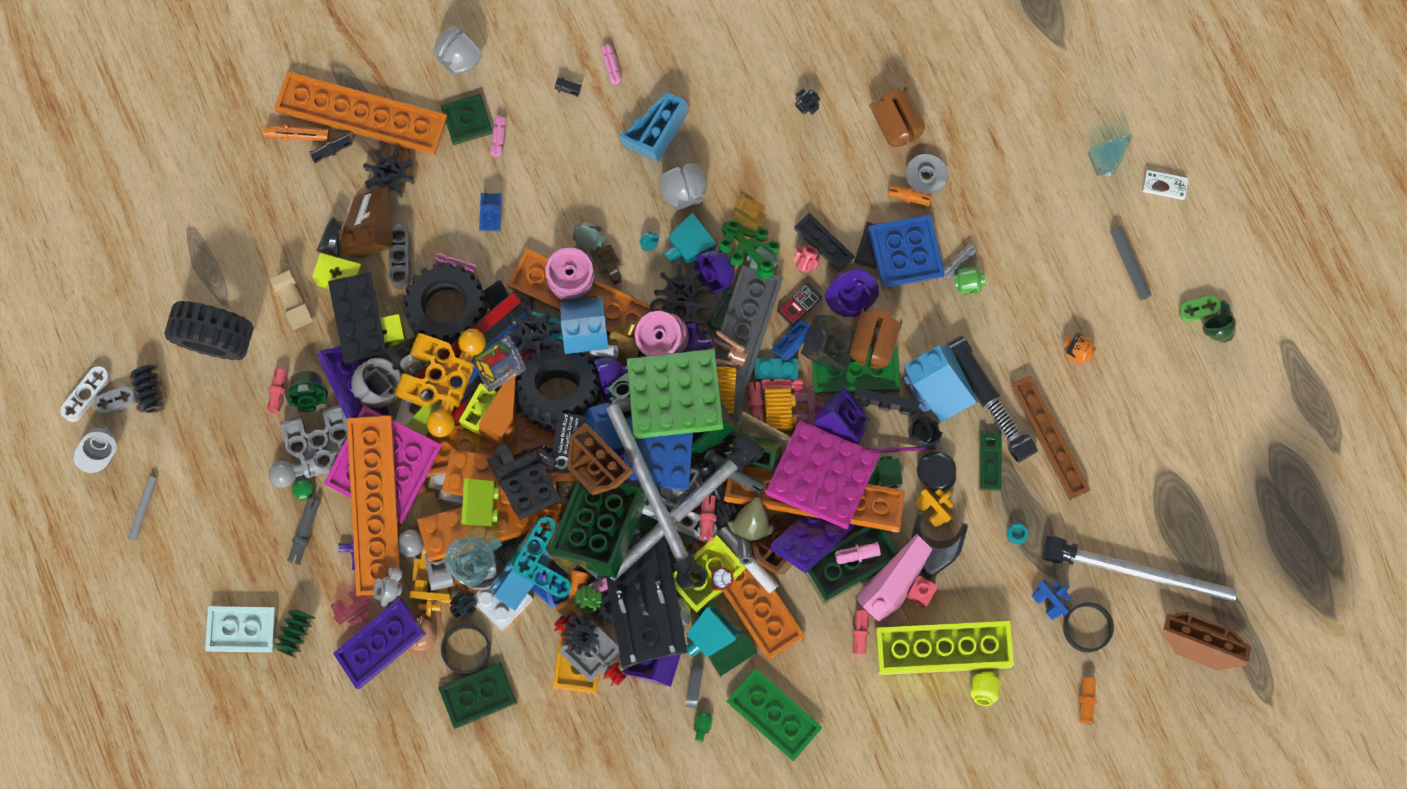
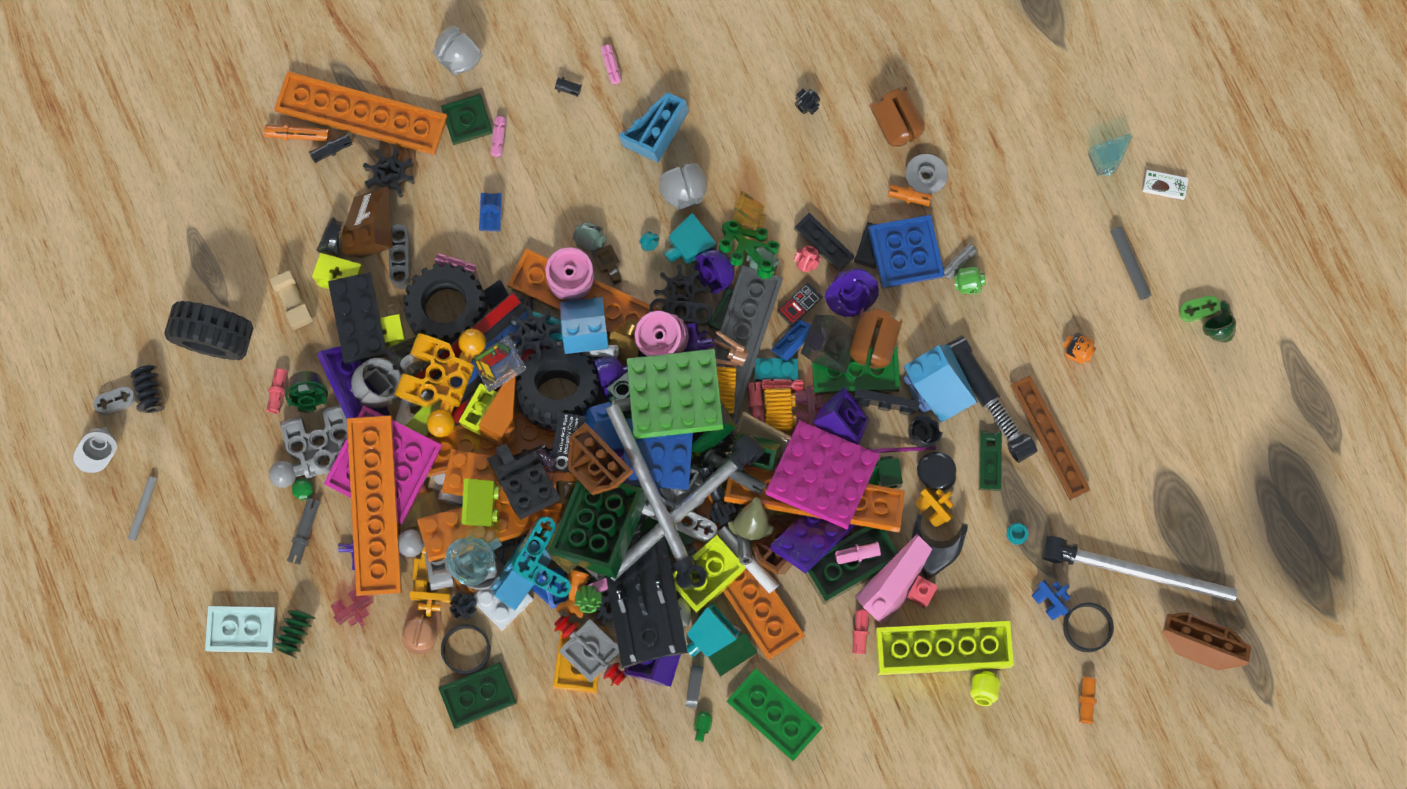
(90, 377): white beam -> none
(379, 643): dark purple plate -> none
(389, 587): light grey piece -> none
(587, 636): black gear -> none
(707, 518): coral pin -> none
(721, 578): tile -> none

